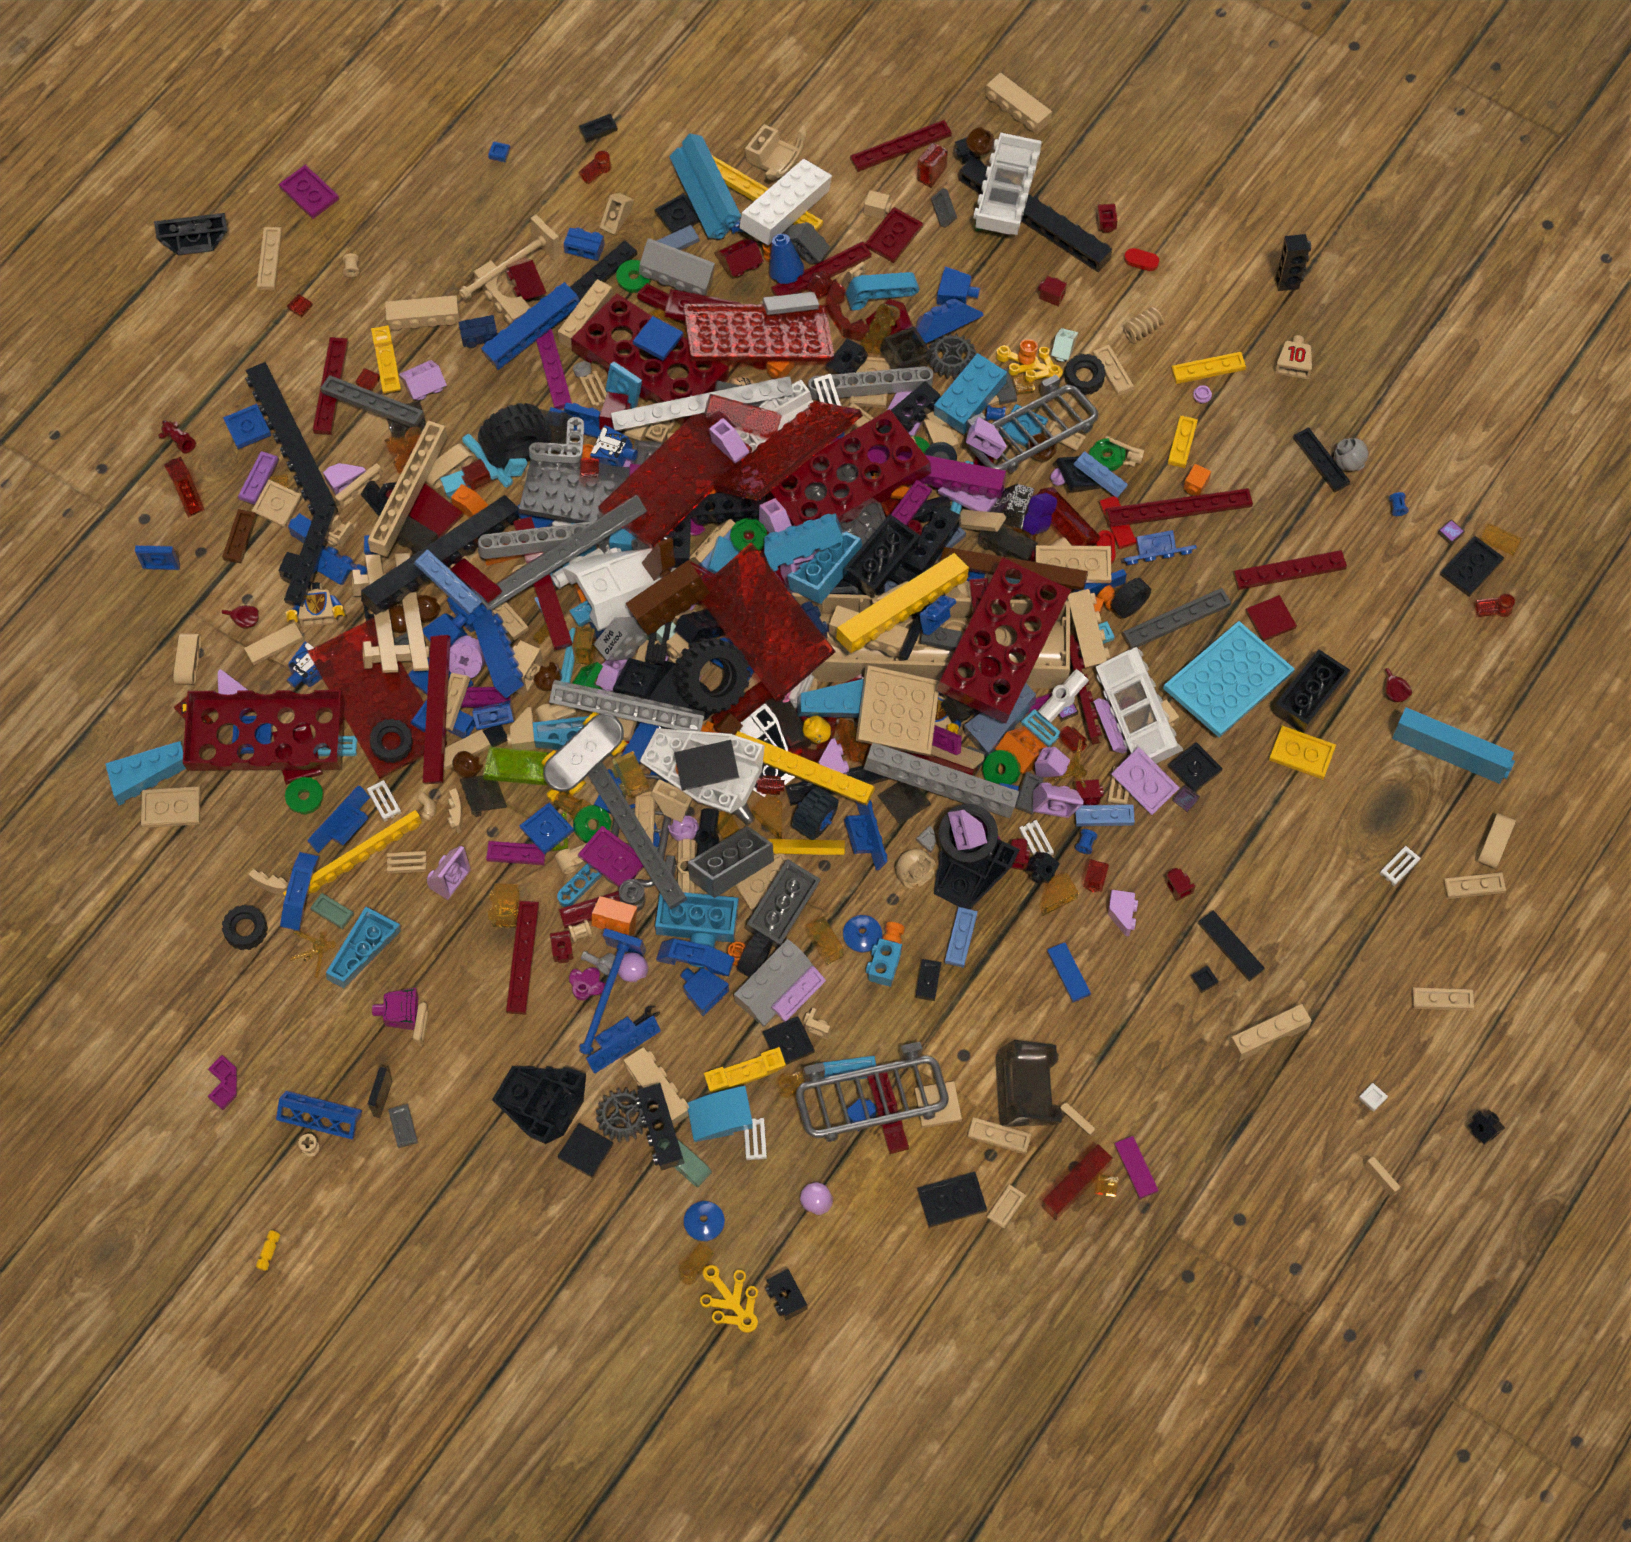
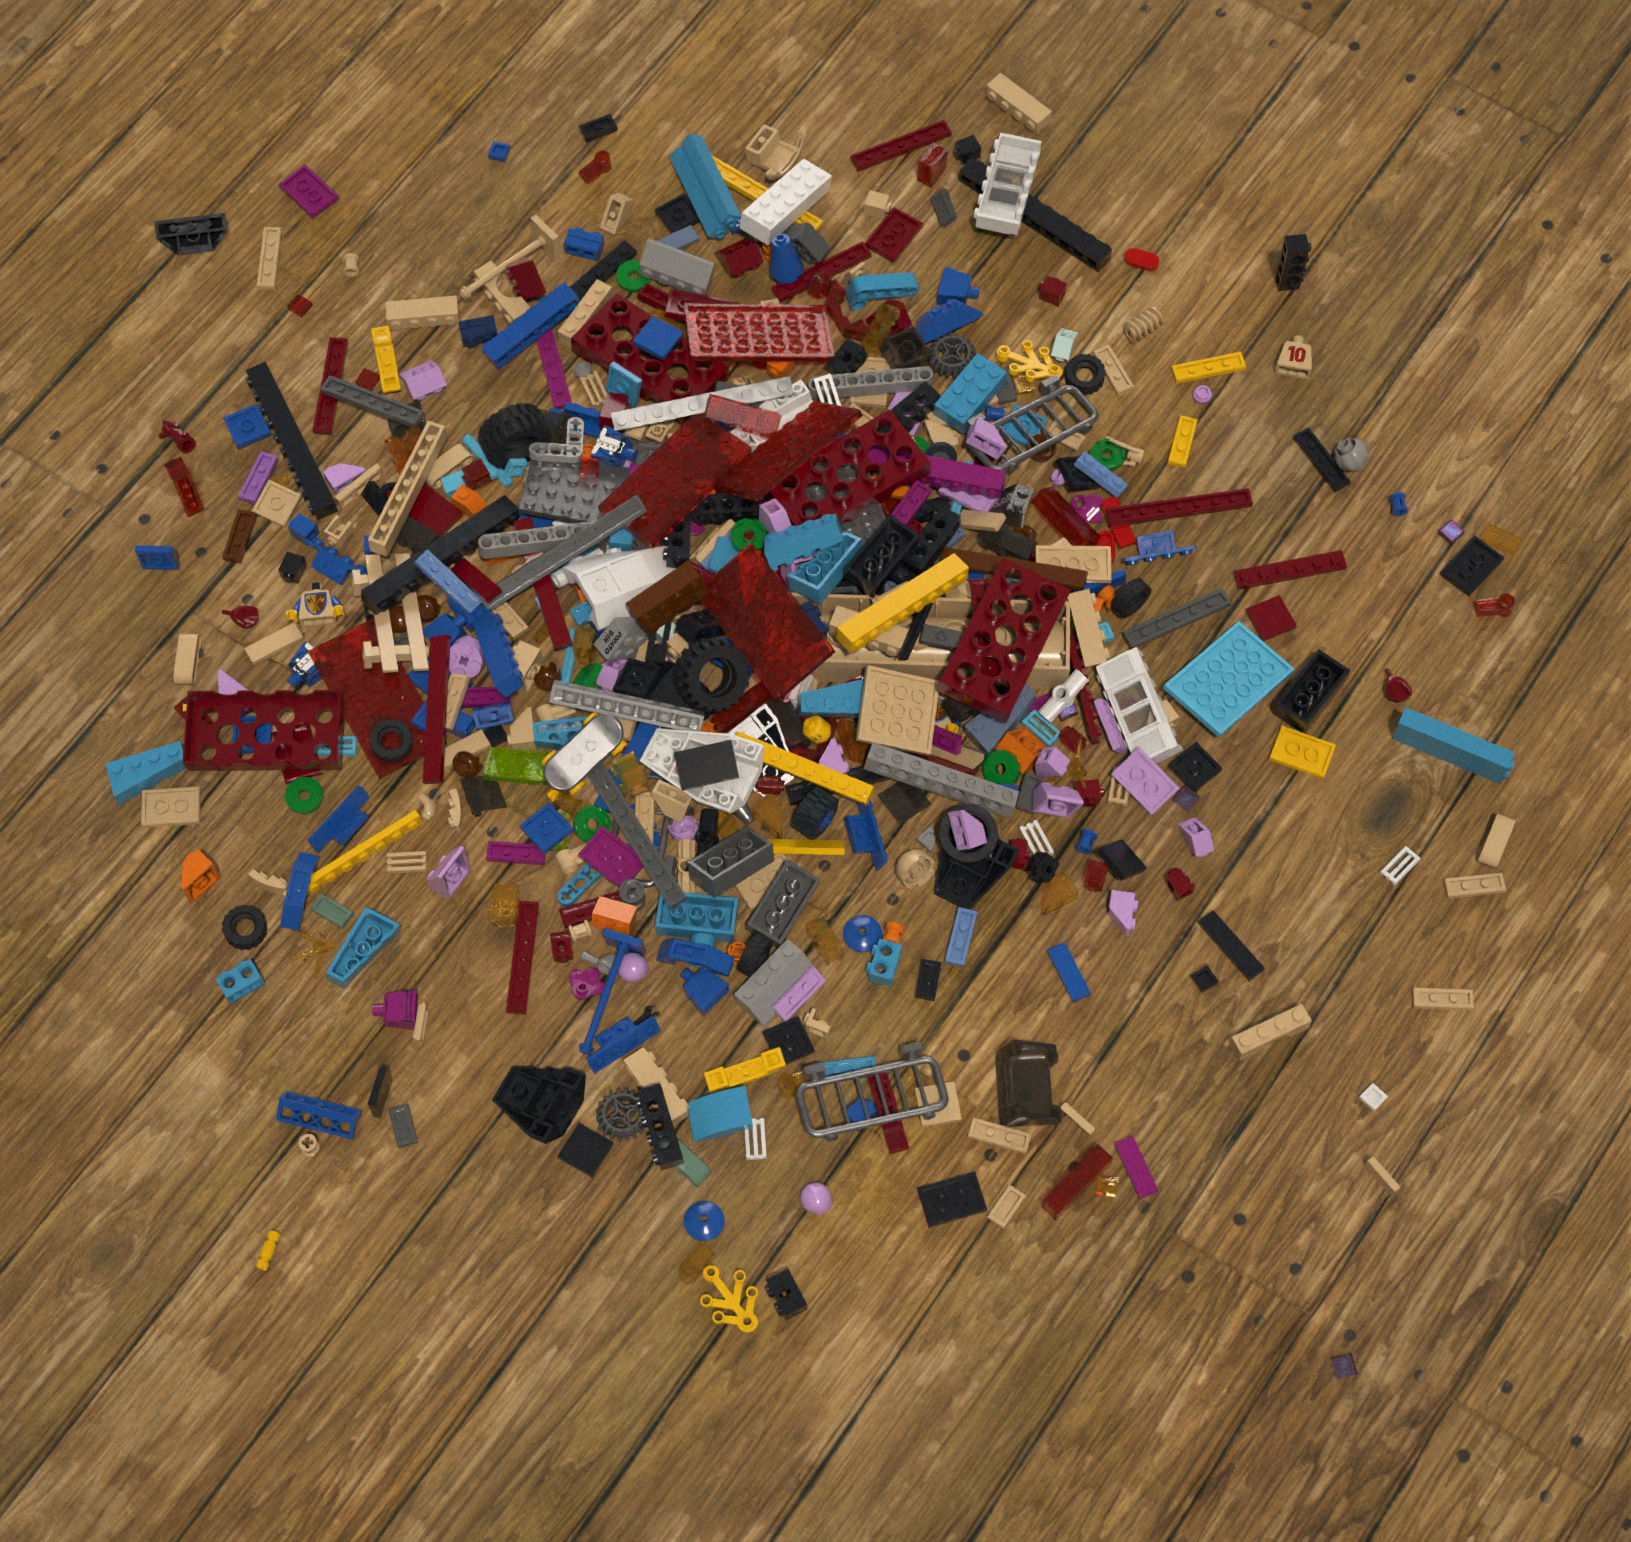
(197, 875): none -> orange slope
(227, 1089): magenta tile -> none
(242, 985): none -> dark azure brick
(310, 555): black plate -> none
(390, 813): white tile -> none
(660, 559): reddish brown slope -> none
(728, 440): lavender slope -> none
(729, 725): reddish brown tile -> none
(790, 303): light grey tile -> none
(936, 614): blue bracket -> none
(980, 141): reddish brown hair -> none
(1027, 352): orange wheel -> none
(1039, 513): dark purple brick -> none
(1089, 510): none -> magenta plate
(1105, 815): medium blue plate -> none
(1107, 217): dark red brick -> none
(1121, 860): none -> black tile
(1196, 837): none -> lavender slope
(1197, 480): orange brick -> none
(1344, 1366): none -> clear smoke tile
(1486, 1126): black brick -> none

